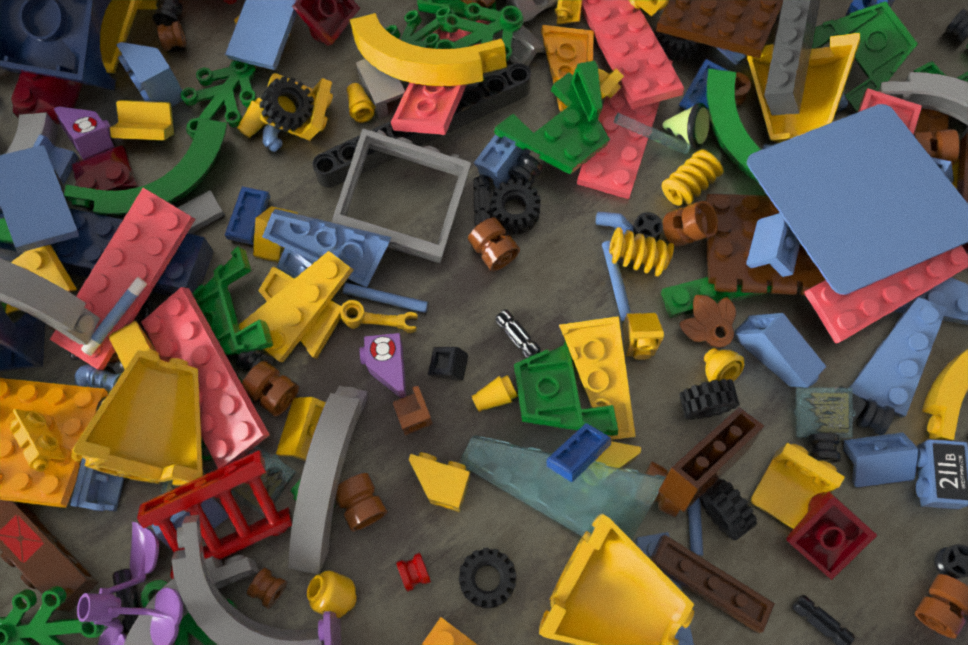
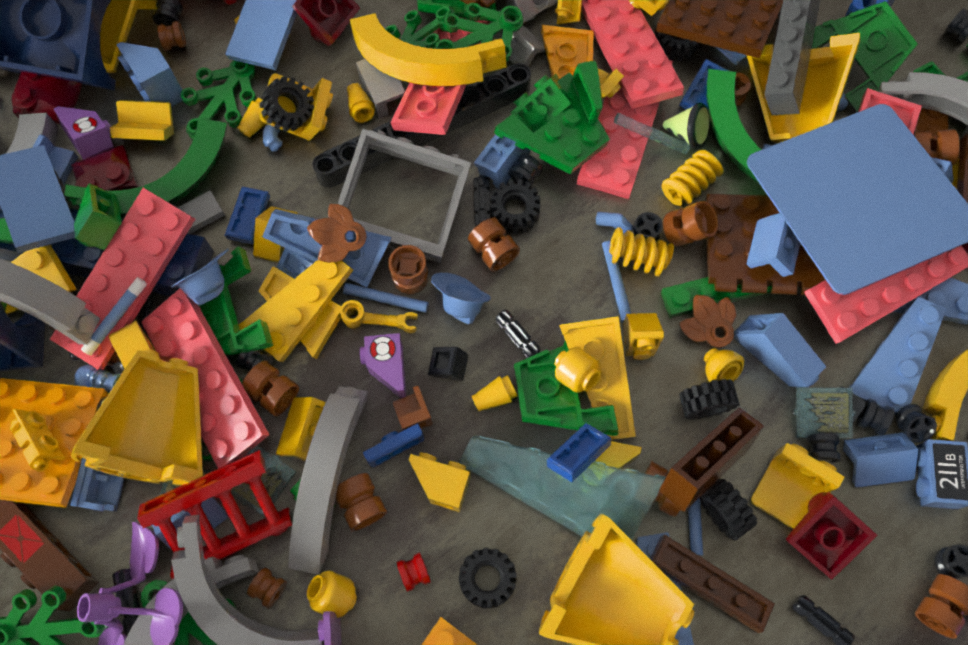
(97, 217): none -> green slope
(204, 283): none -> medium blue piece
(332, 234): none -> dark orange plate
(393, 445): none -> blue plate
(408, 269): none -> dark orange wheel
(460, 296): none -> medium blue piece
(542, 103): none -> green bracket
(577, 370): none -> yellow head
(916, 423): none -> black wheel

